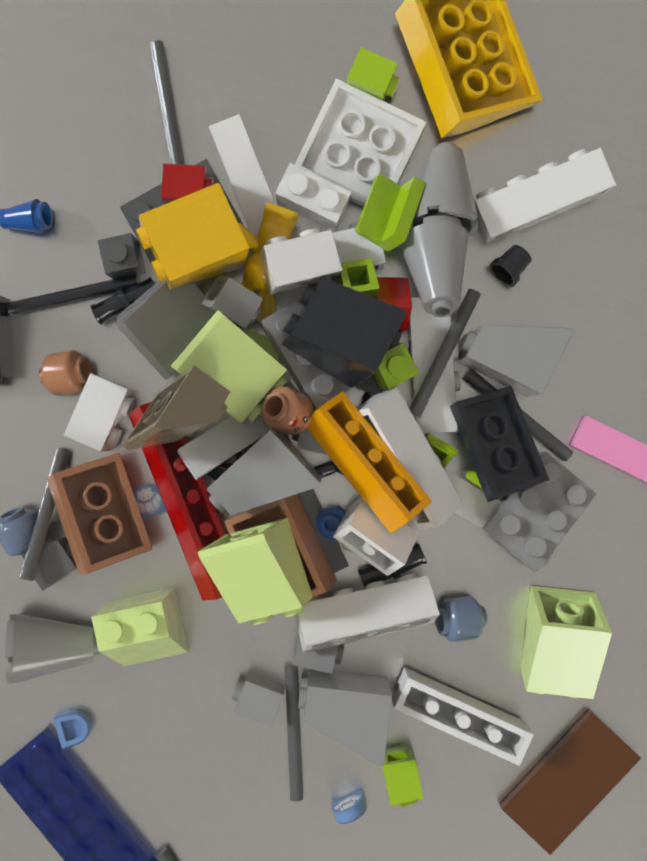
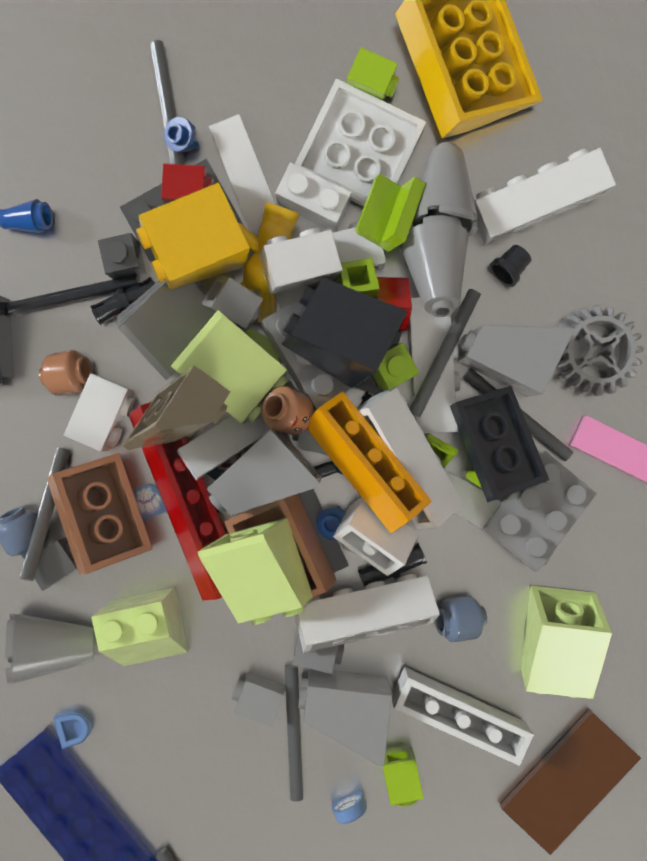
(180, 135): none -> plate
(619, 335): none -> light grey gear

